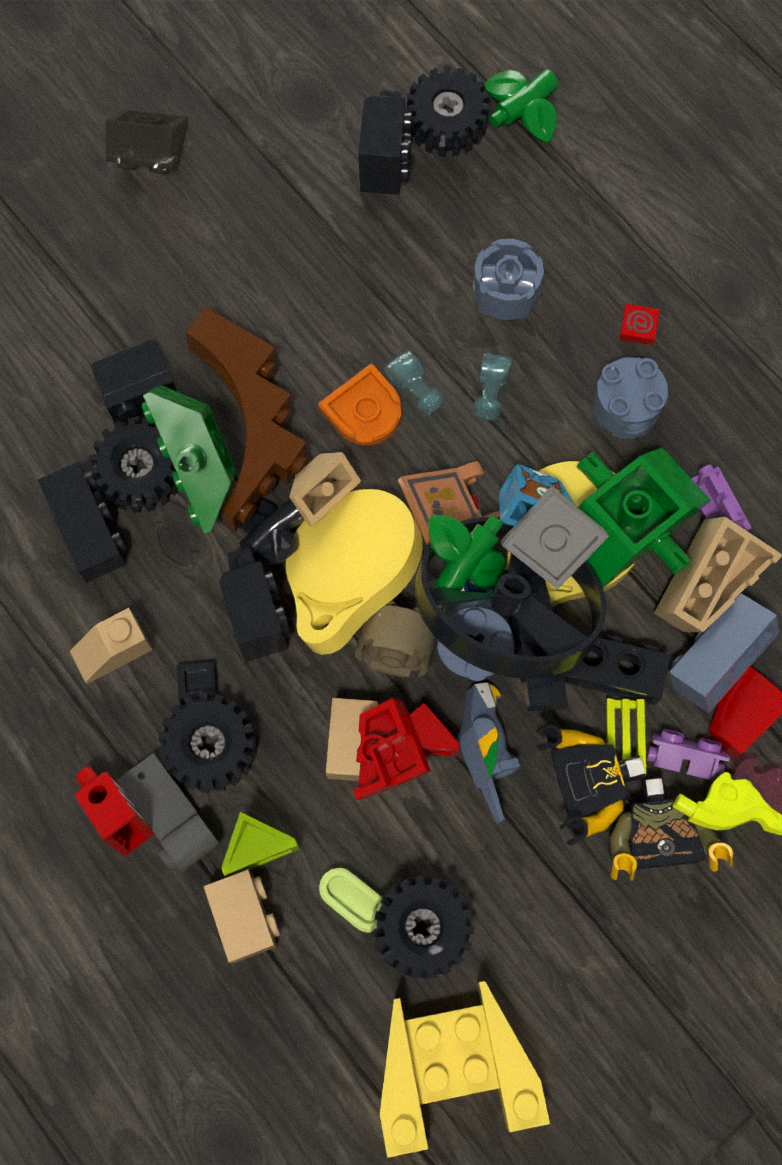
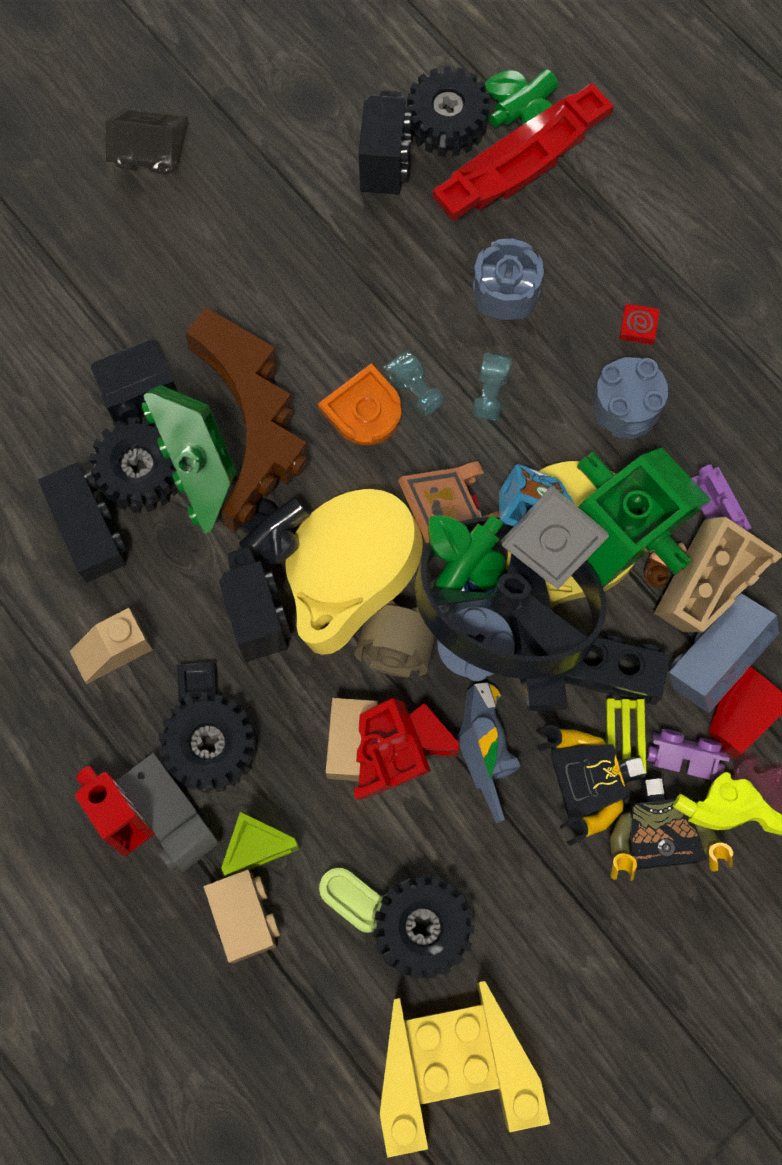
(322, 485): tan slope -> none
(522, 153): none -> red piece
(656, 571): none -> reddish brown arm

